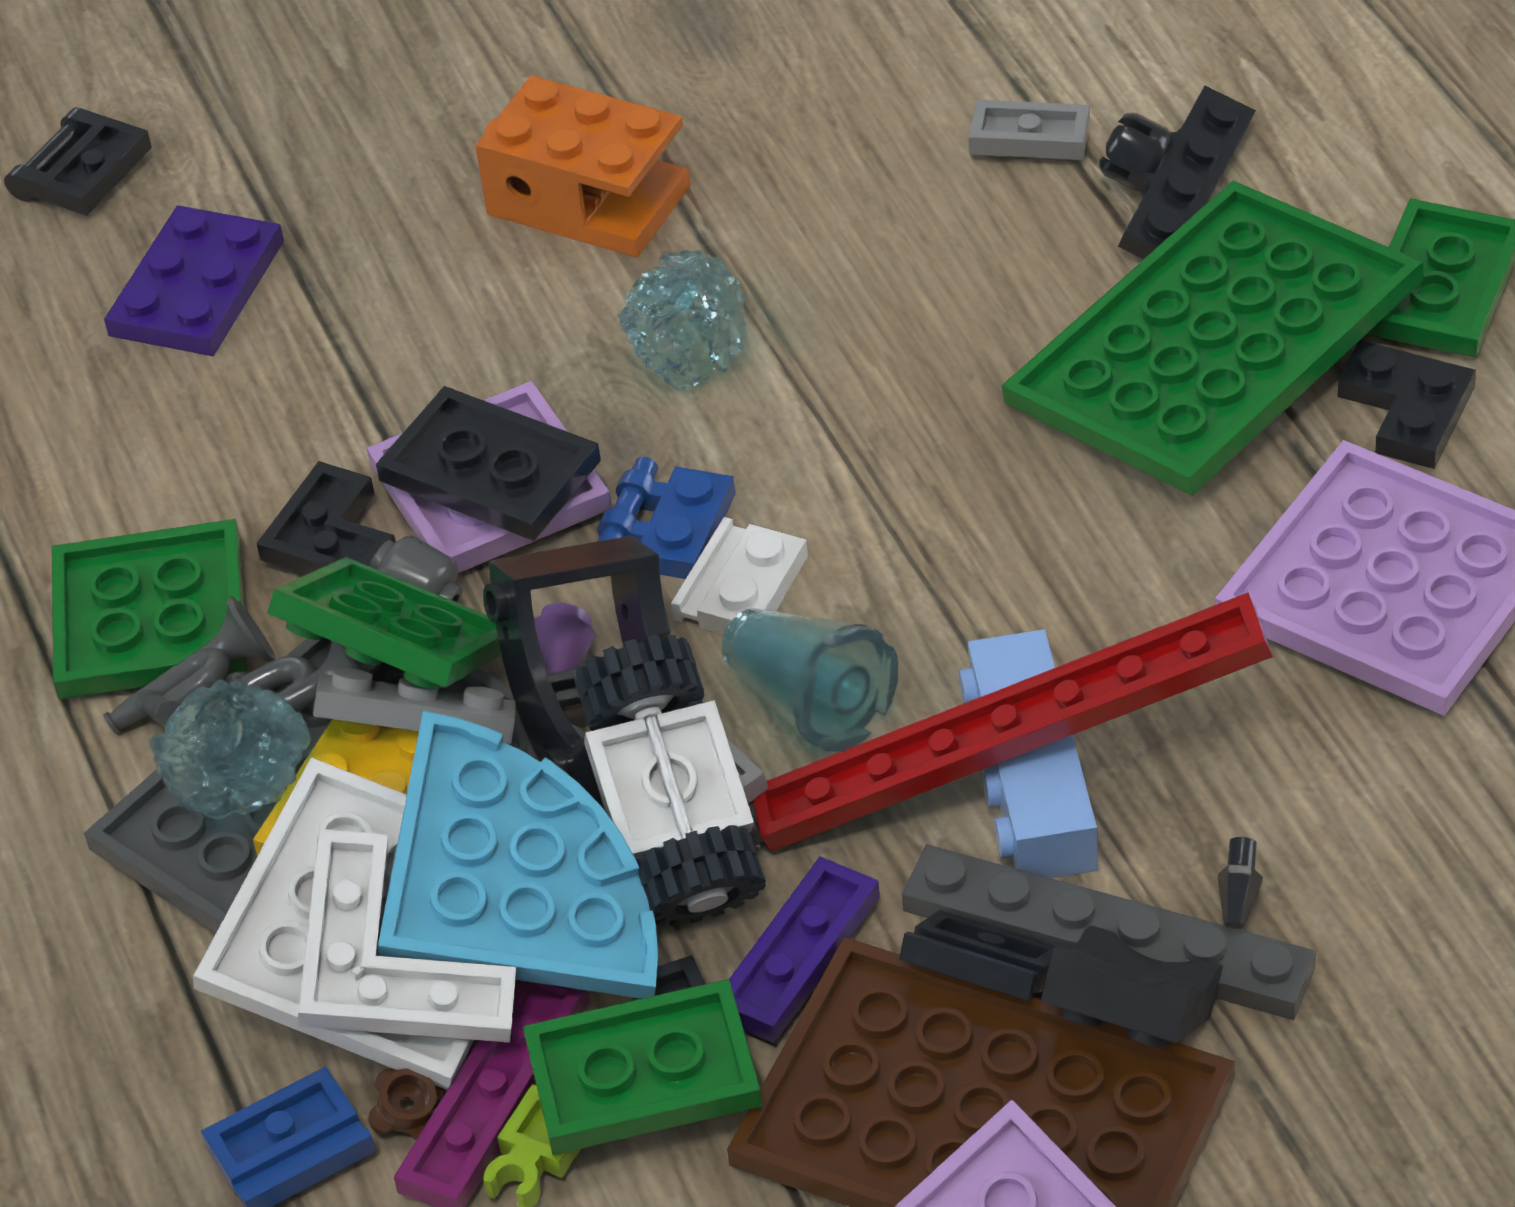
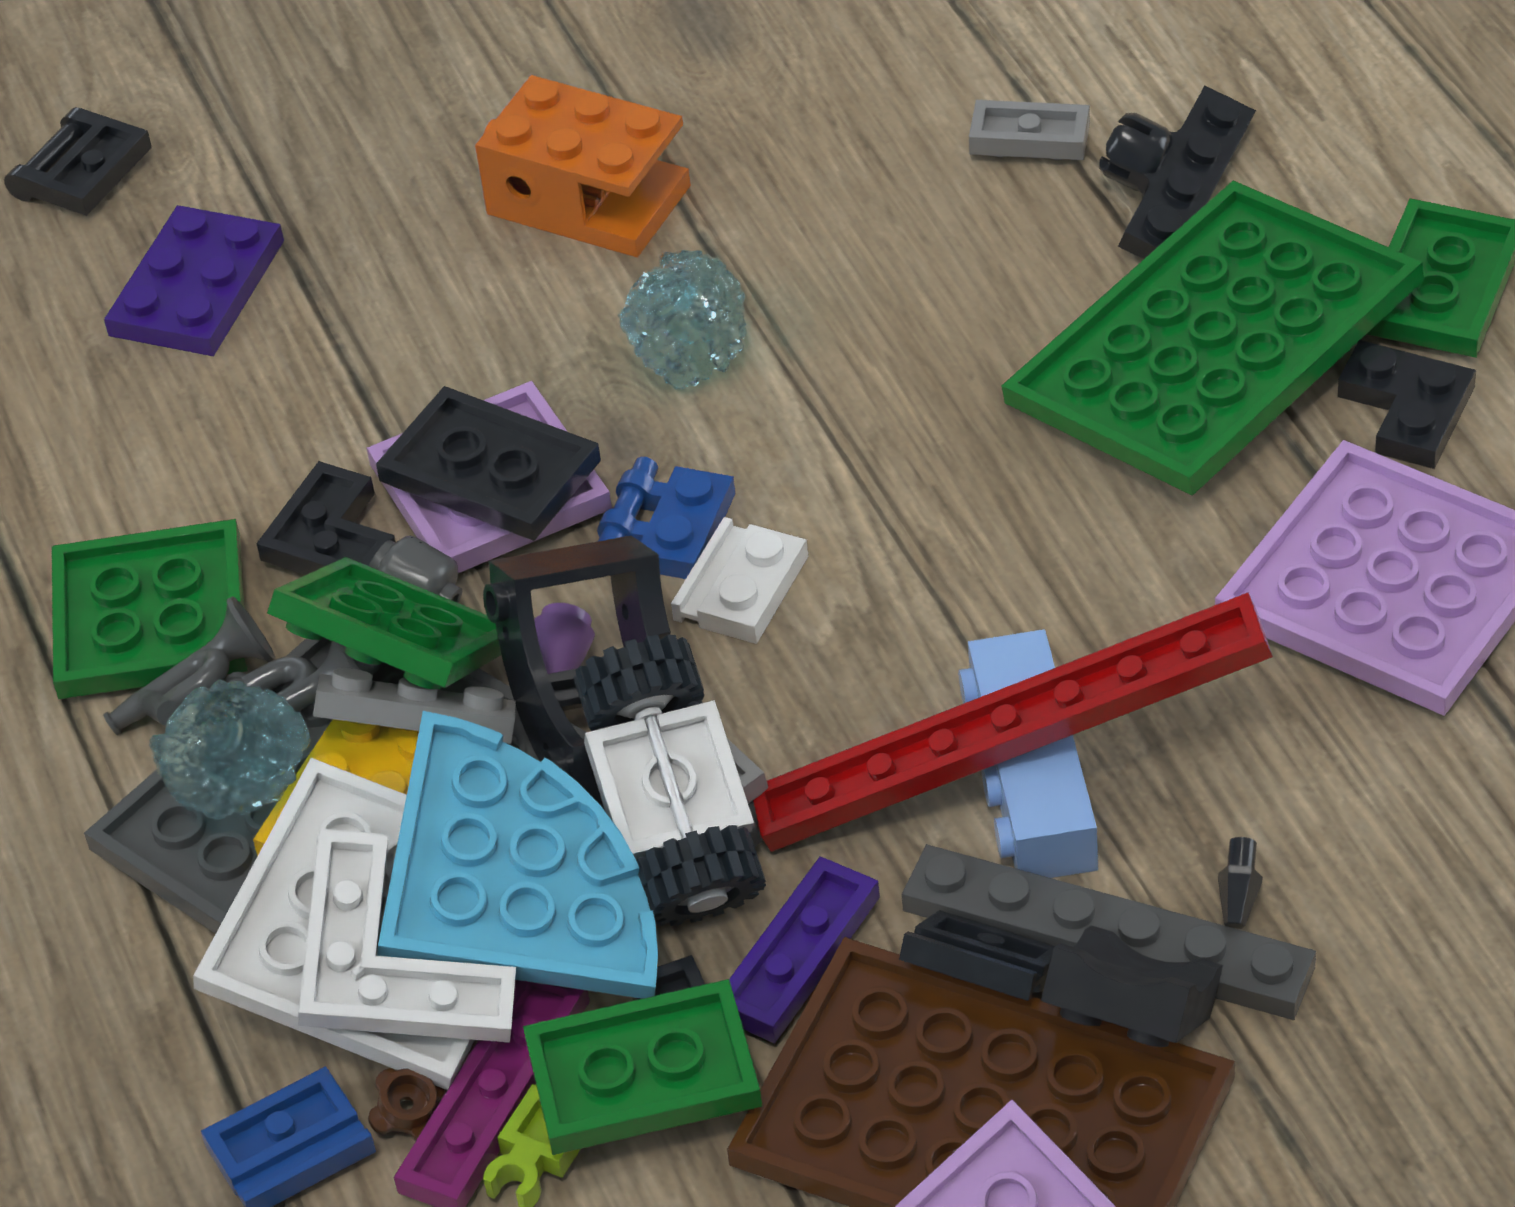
(814, 672): clear light blue cone -> none

